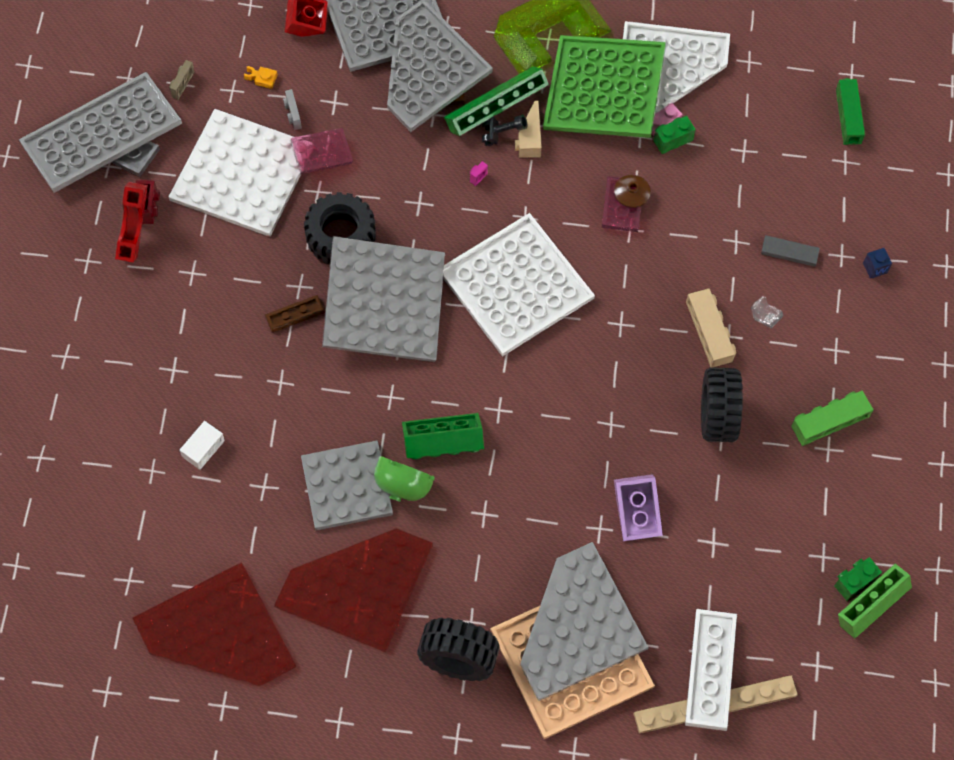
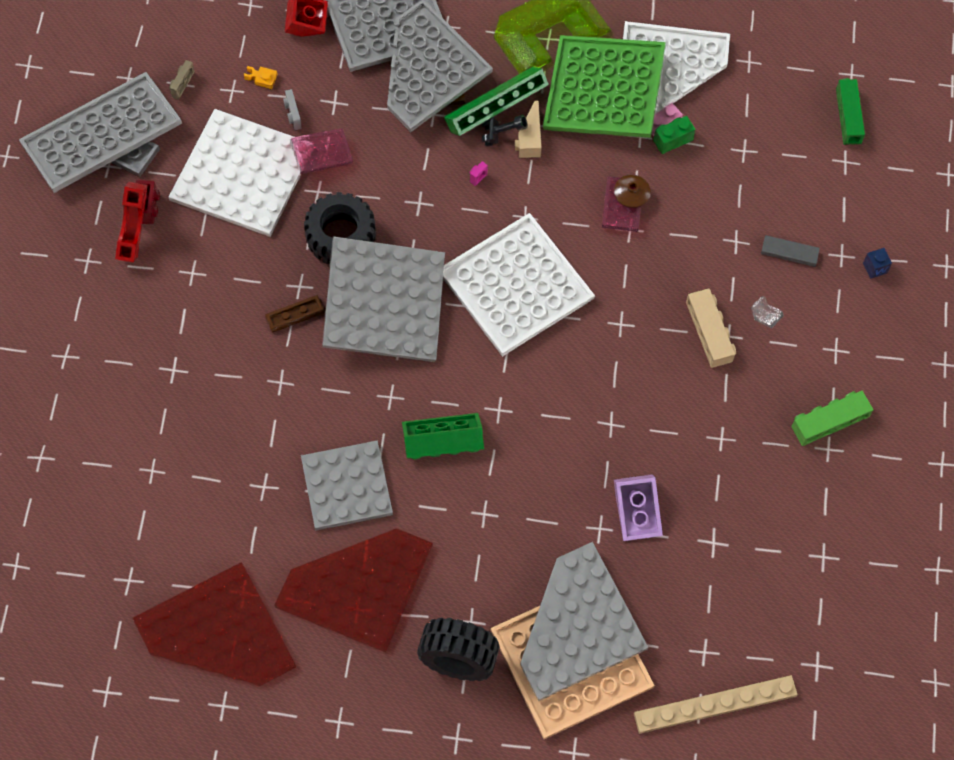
(202, 445): white panel -> none
(401, 480): bright green cylinder -> none
(711, 670): white plate -> none
(721, 404): black tyre -> none
(857, 579): green brick -> none
(875, 601): bright green brick -> none

